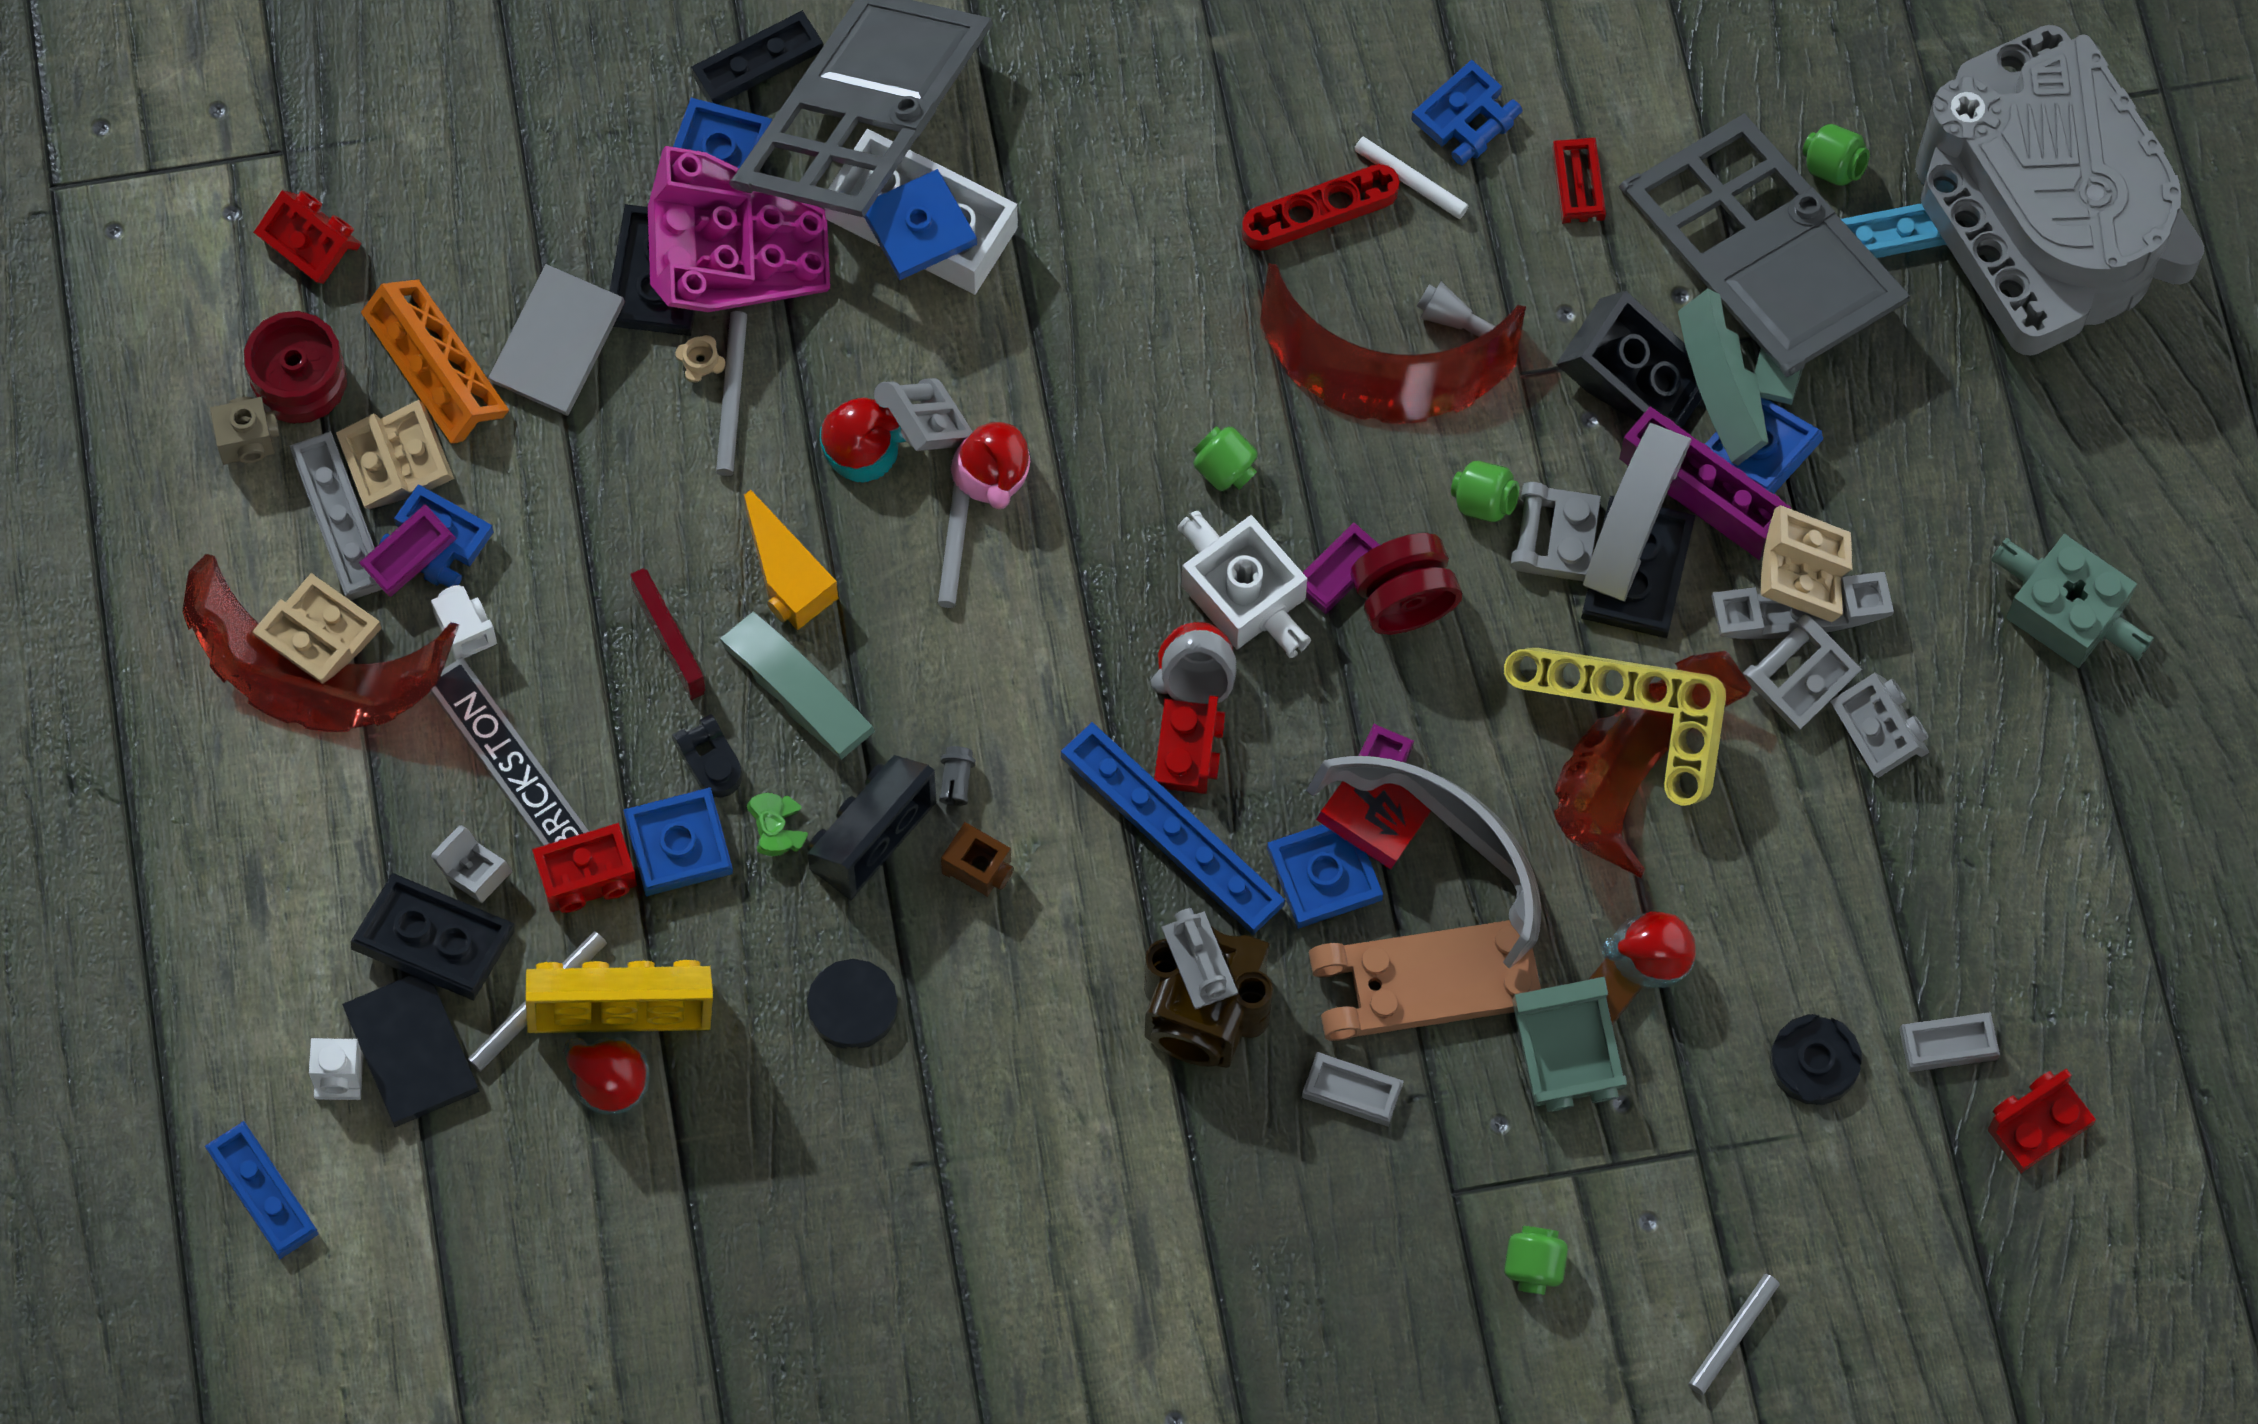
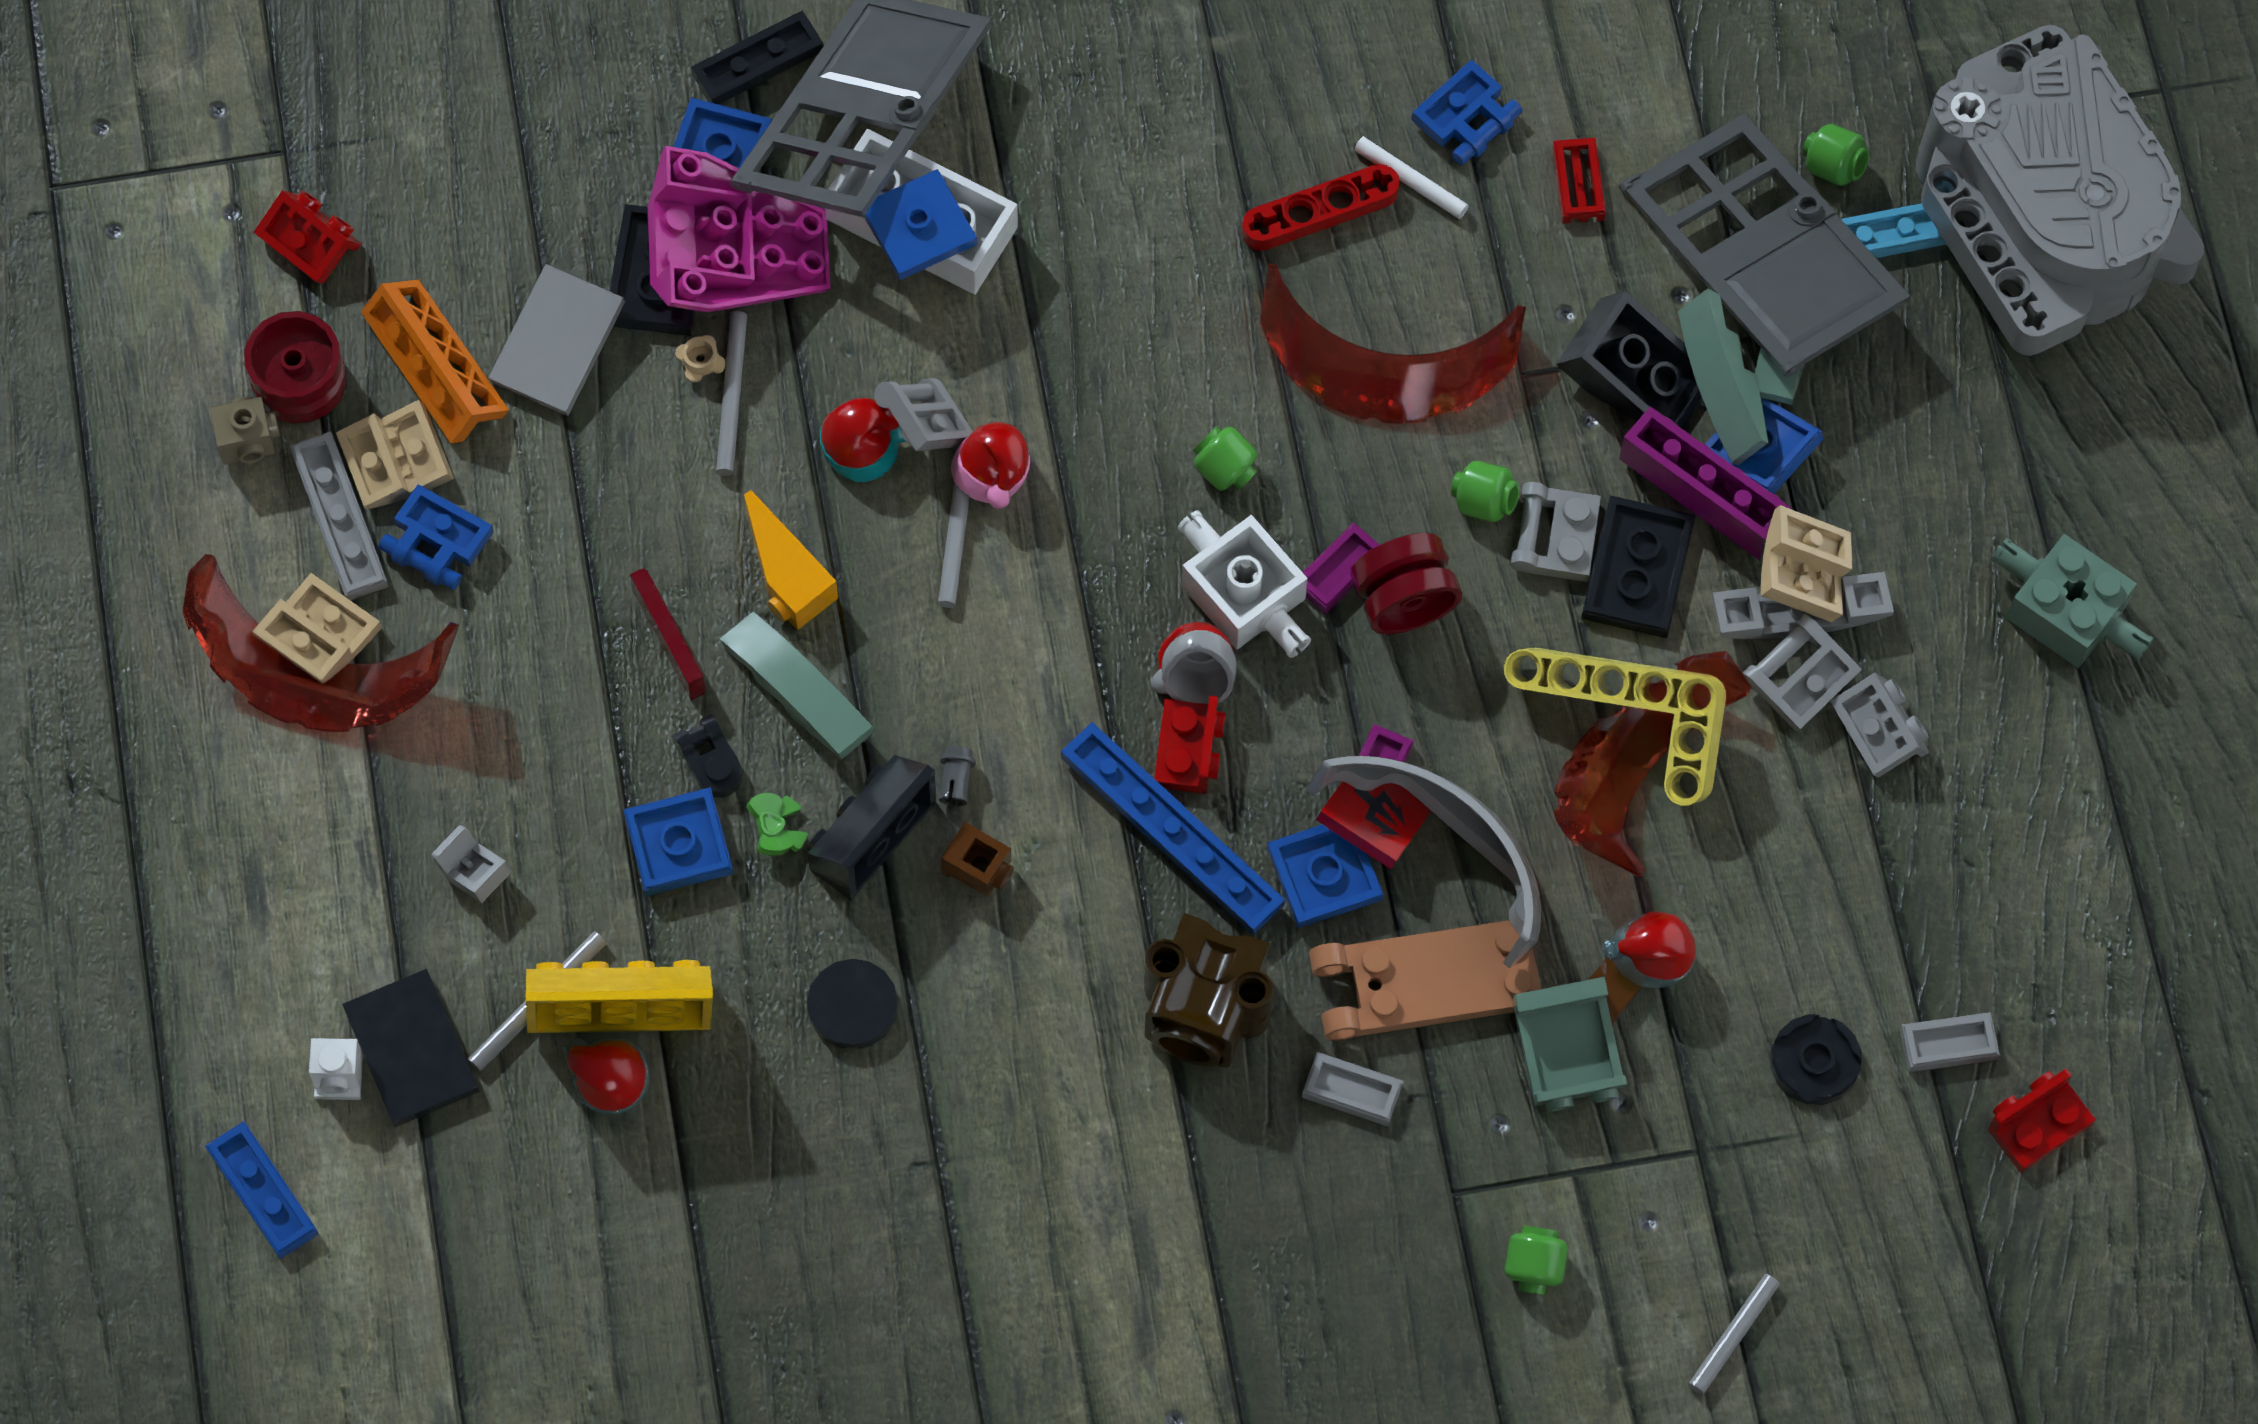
(407, 550): magenta tile -> none
(432, 936): black tile -> none
(475, 629): white brick -> none
(505, 755): tile -> none
(585, 868): red bracket -> none
(1199, 958): light grey hinge -> none
(1445, 308): light grey cone -> none
(1635, 511): light grey slope -> none

